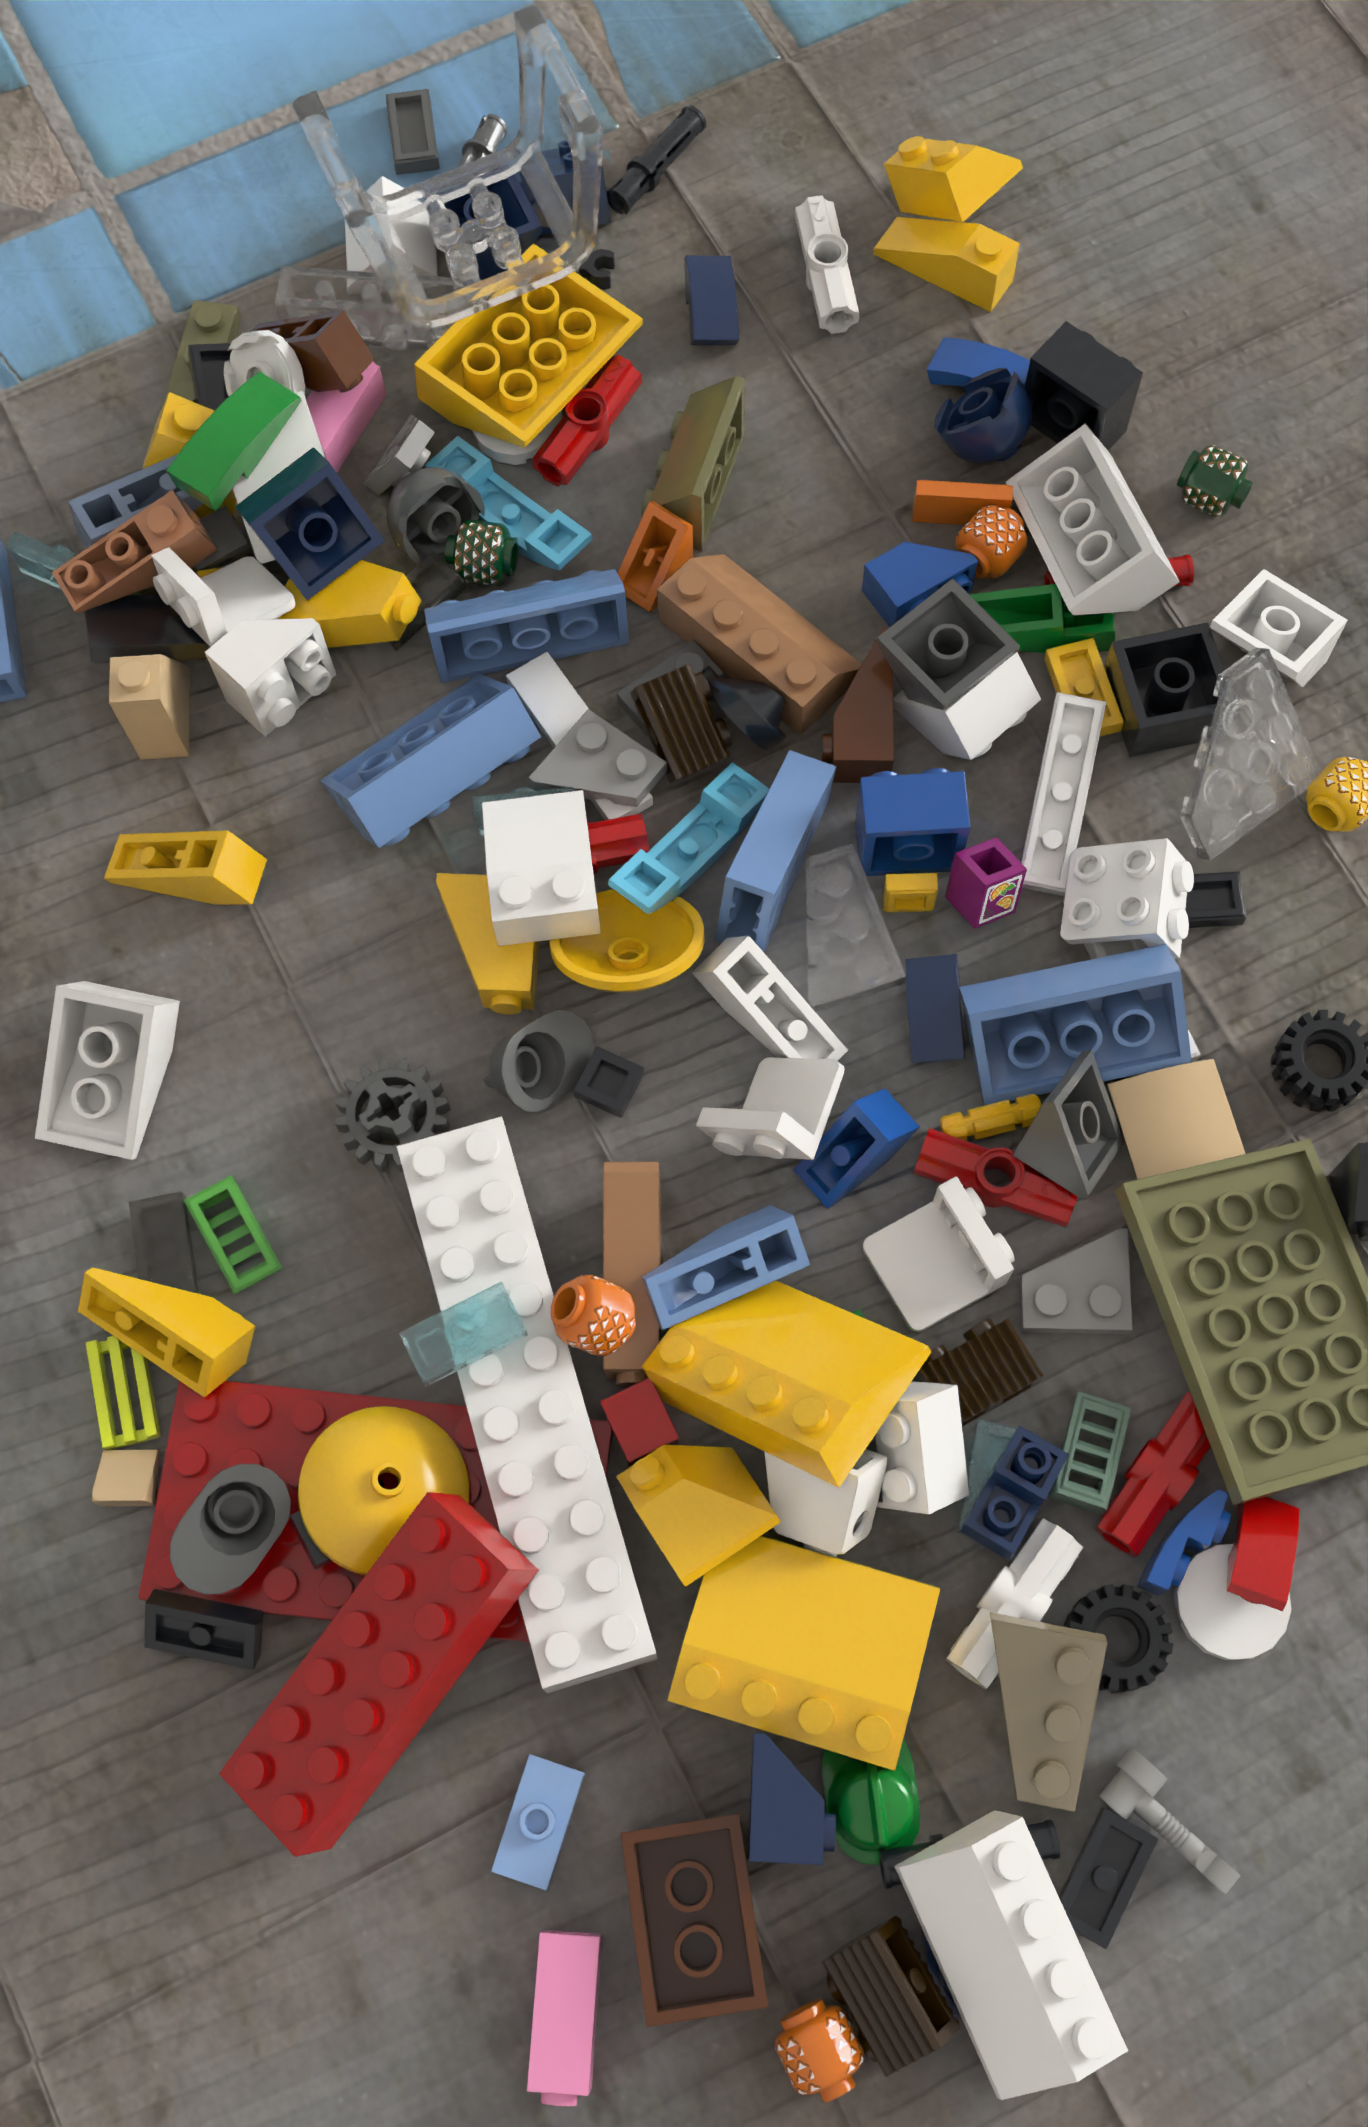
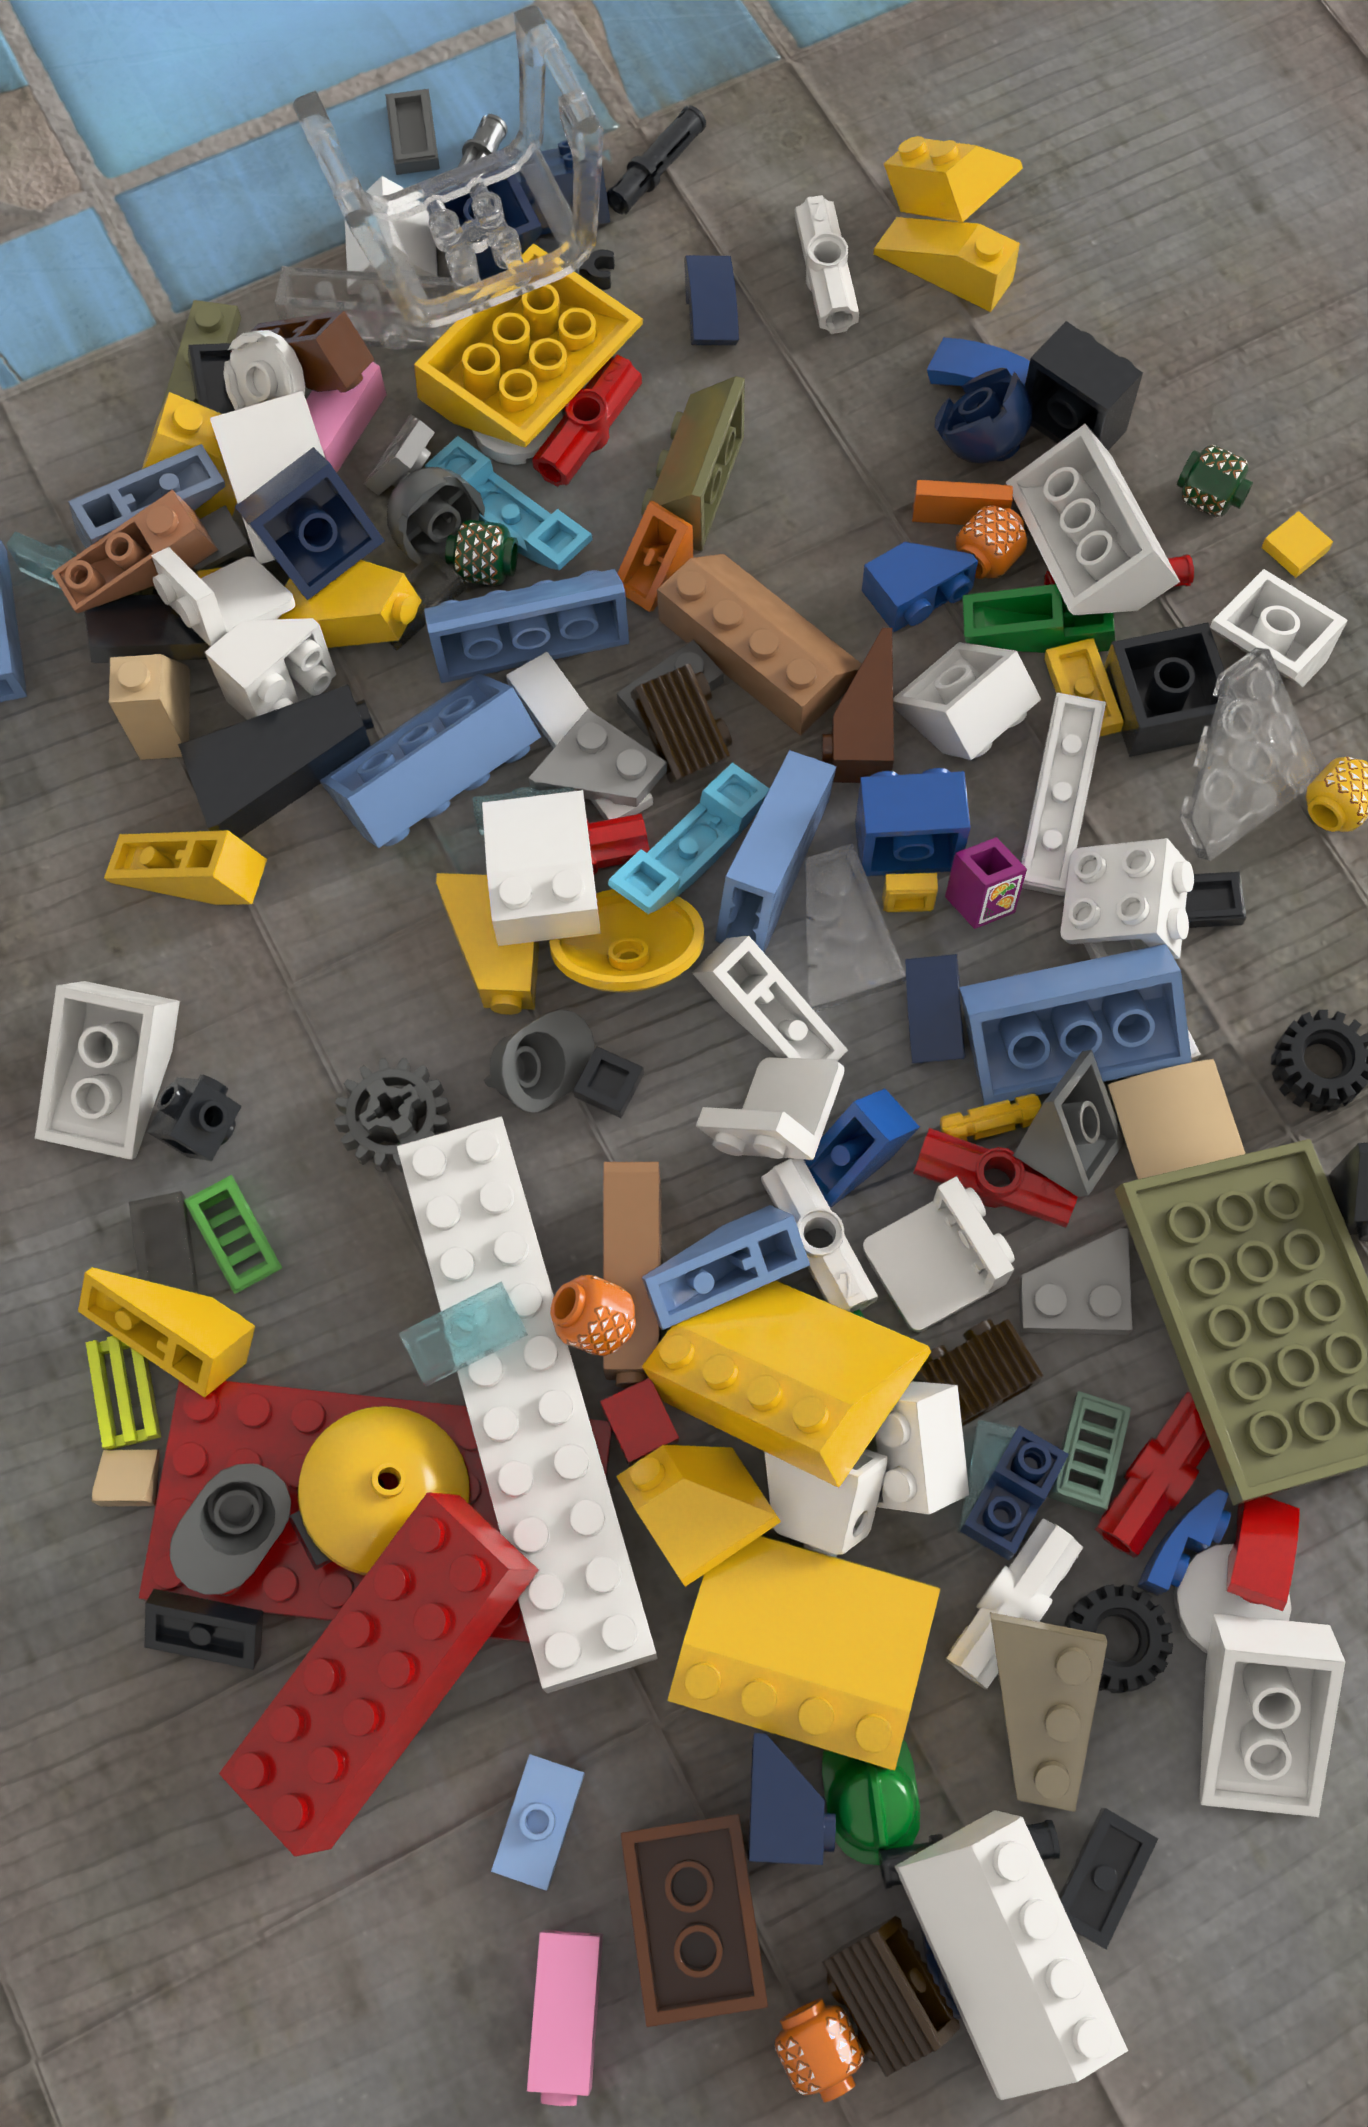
(195, 1117): none -> black brick
(233, 440): green slope -> none
(274, 758): none -> black slope
(751, 706): black piece -> none
(833, 1267): none -> white piece
(945, 647): dark grey slope -> none
(1134, 1791): light grey brick -> none
(1268, 1714): none -> white slope
(1297, 544): none -> yellow tile

